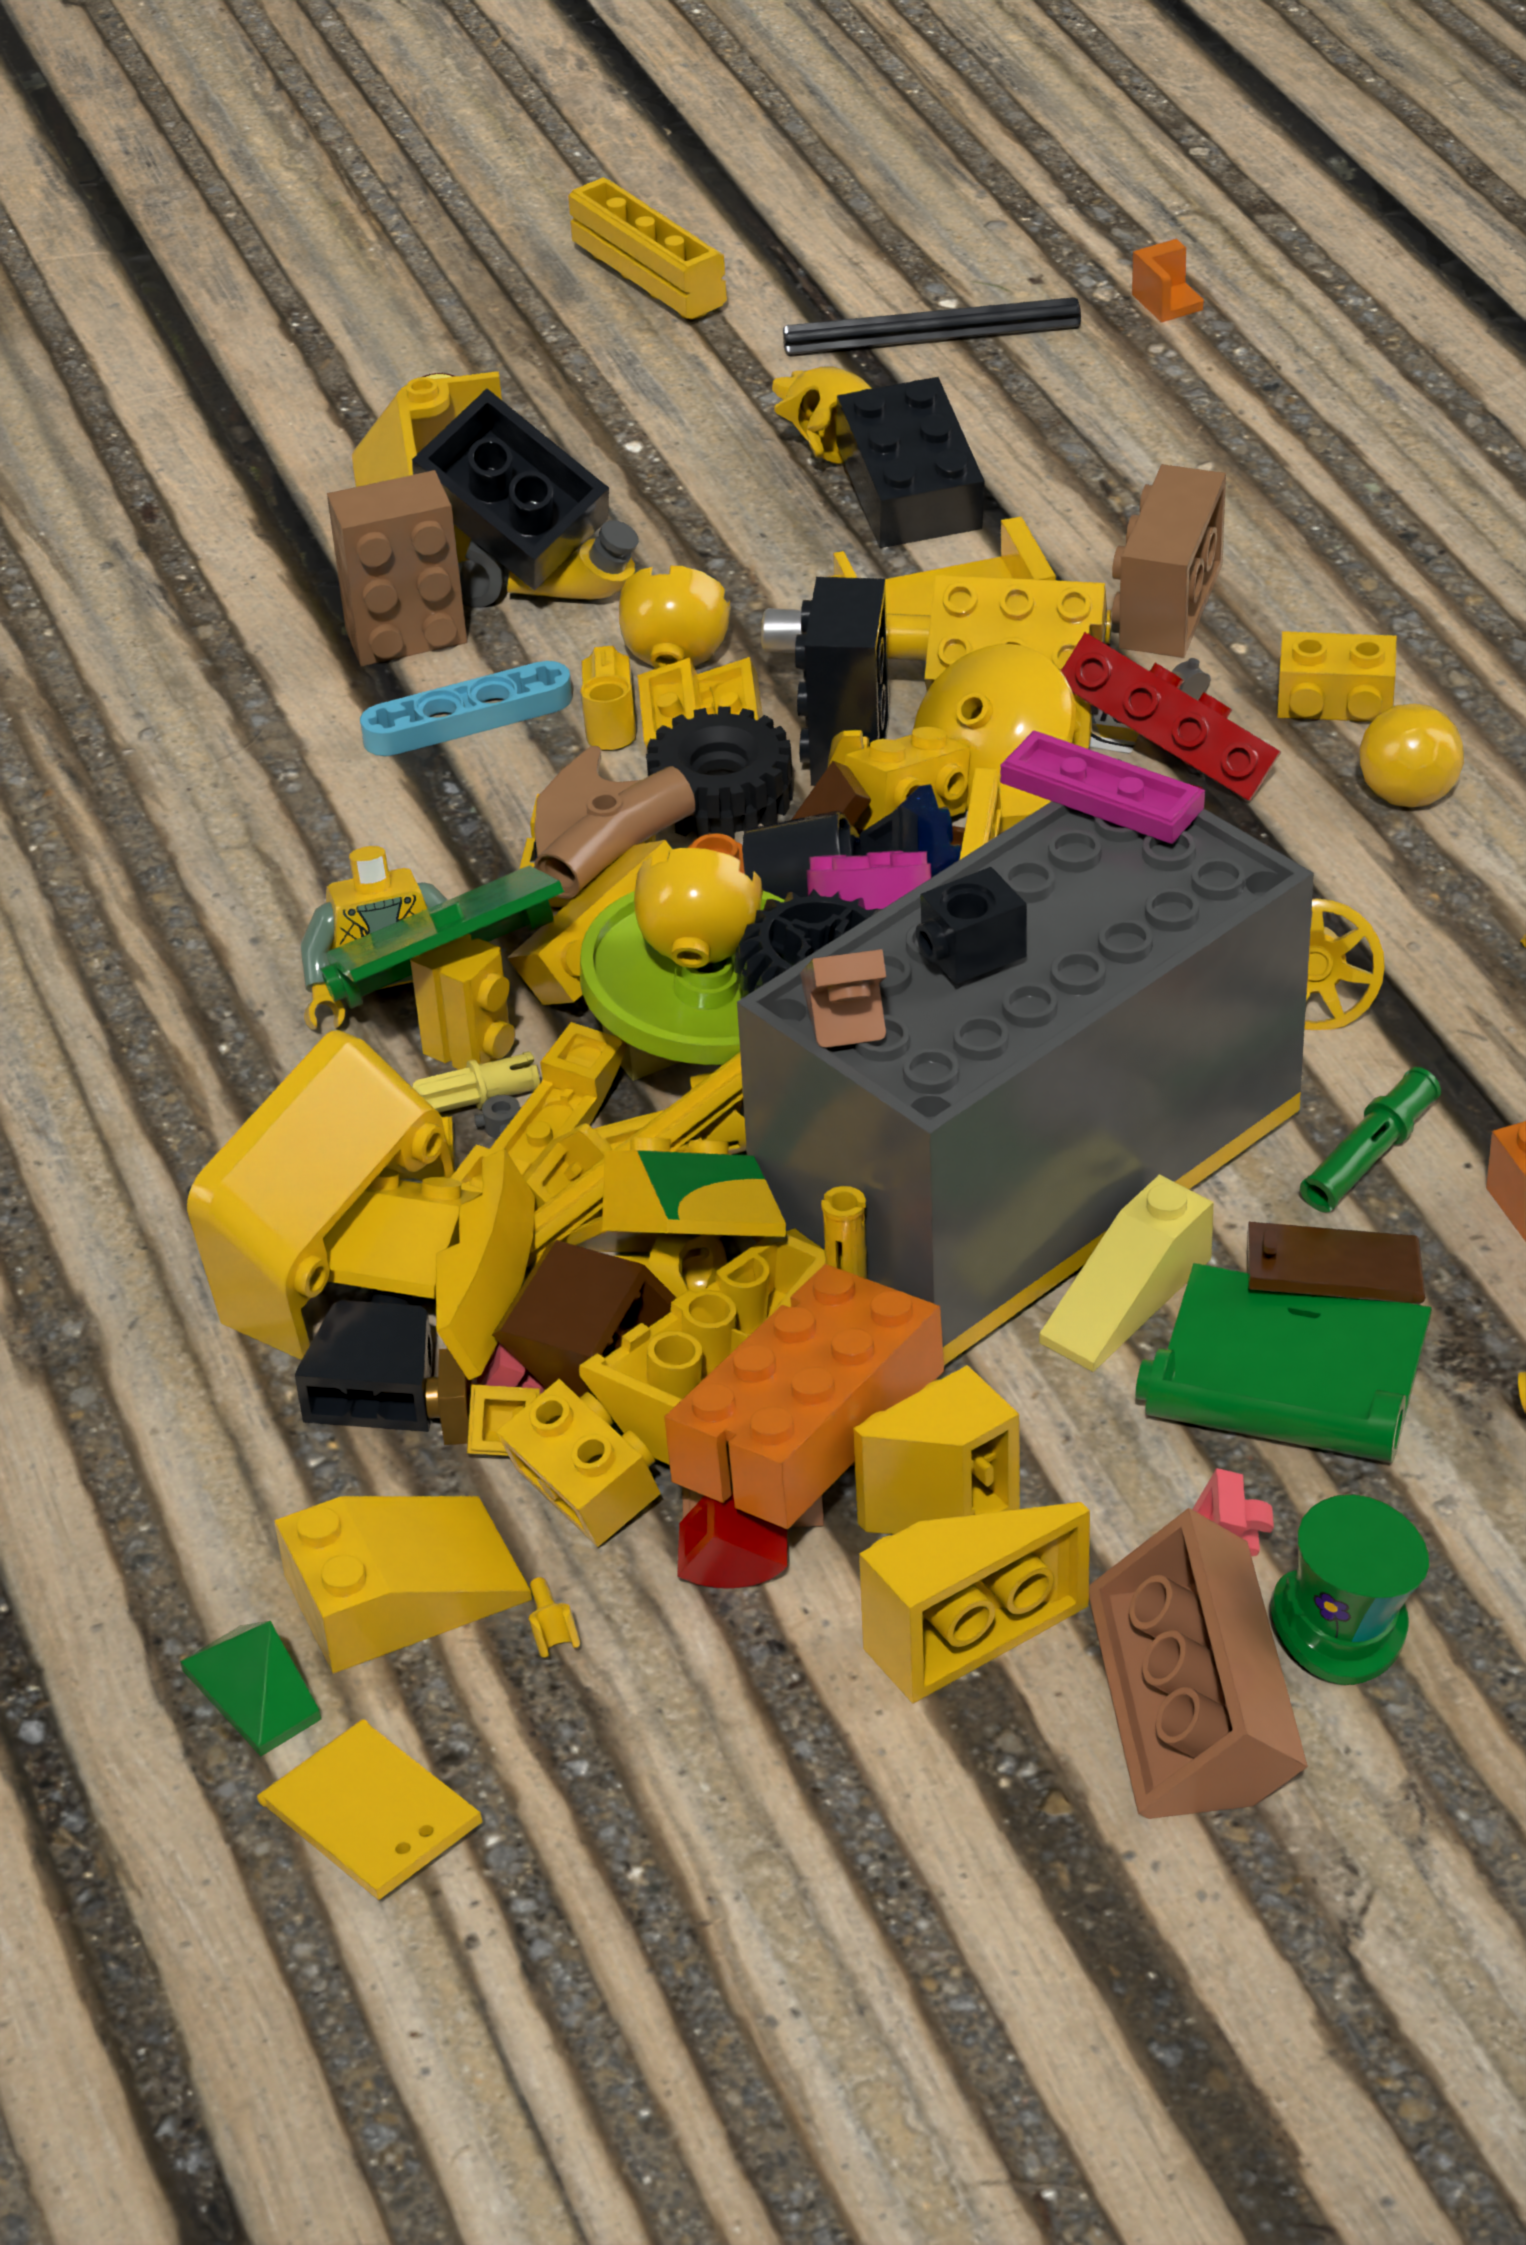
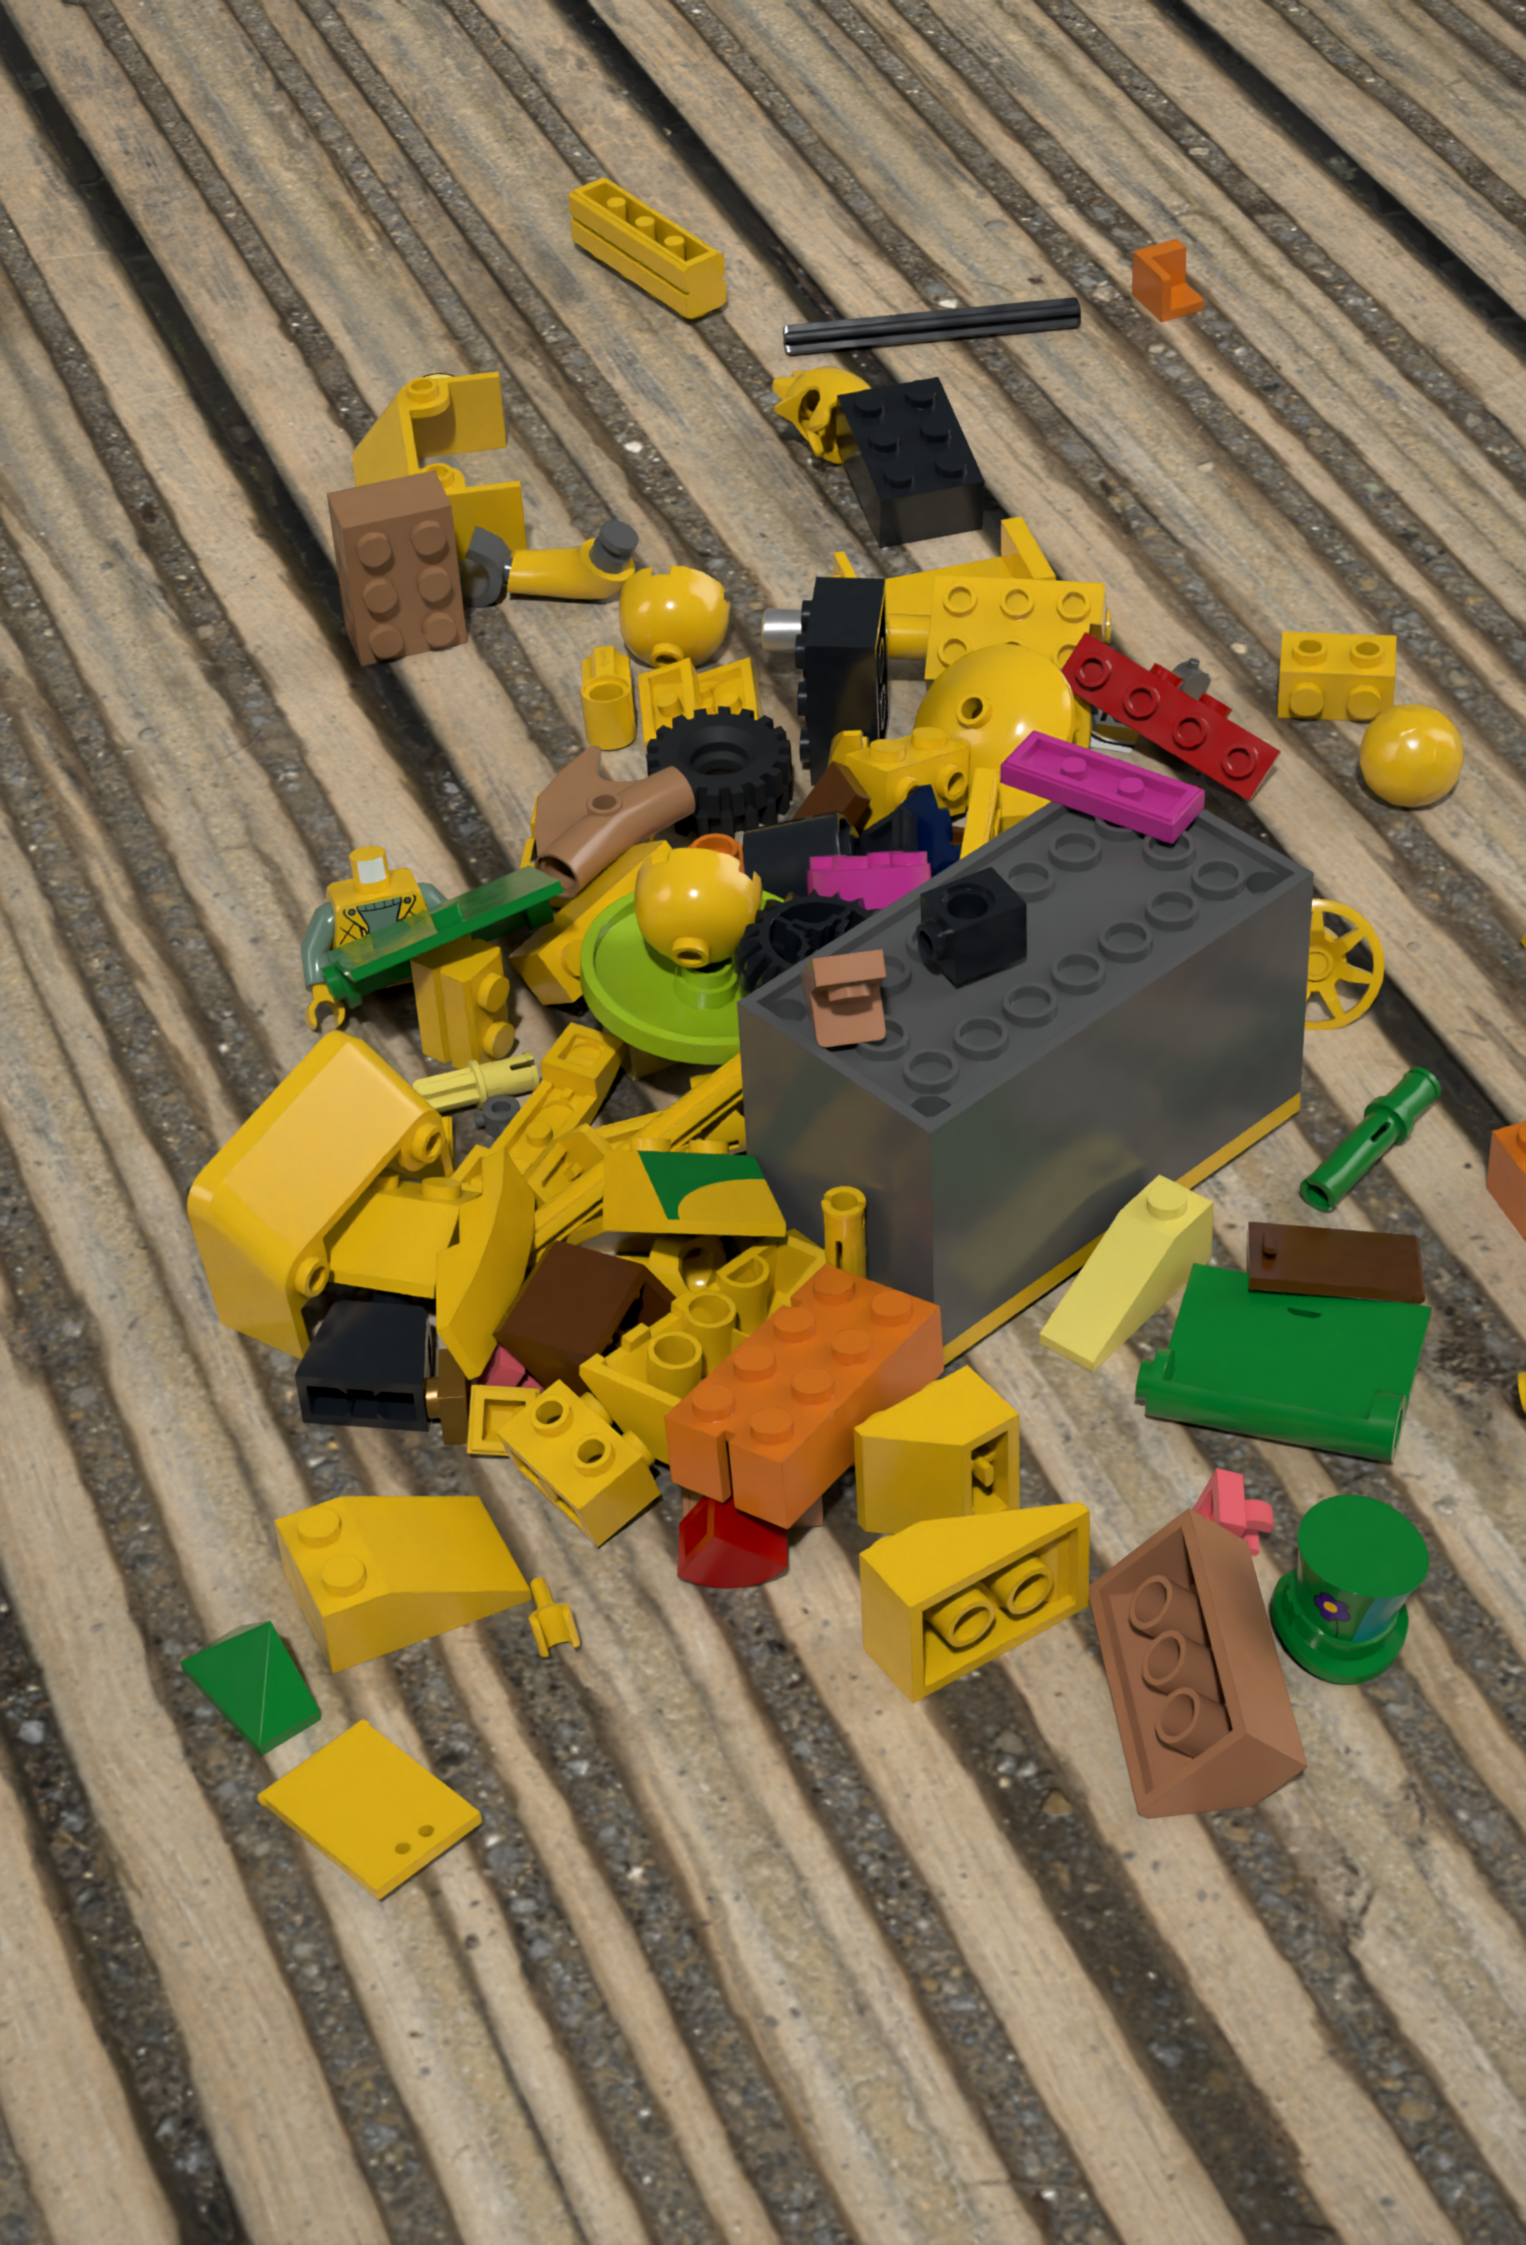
(514, 489): black brick -> none
(525, 691): medium azure beam -> none
(1169, 560): medium nougat brick -> none

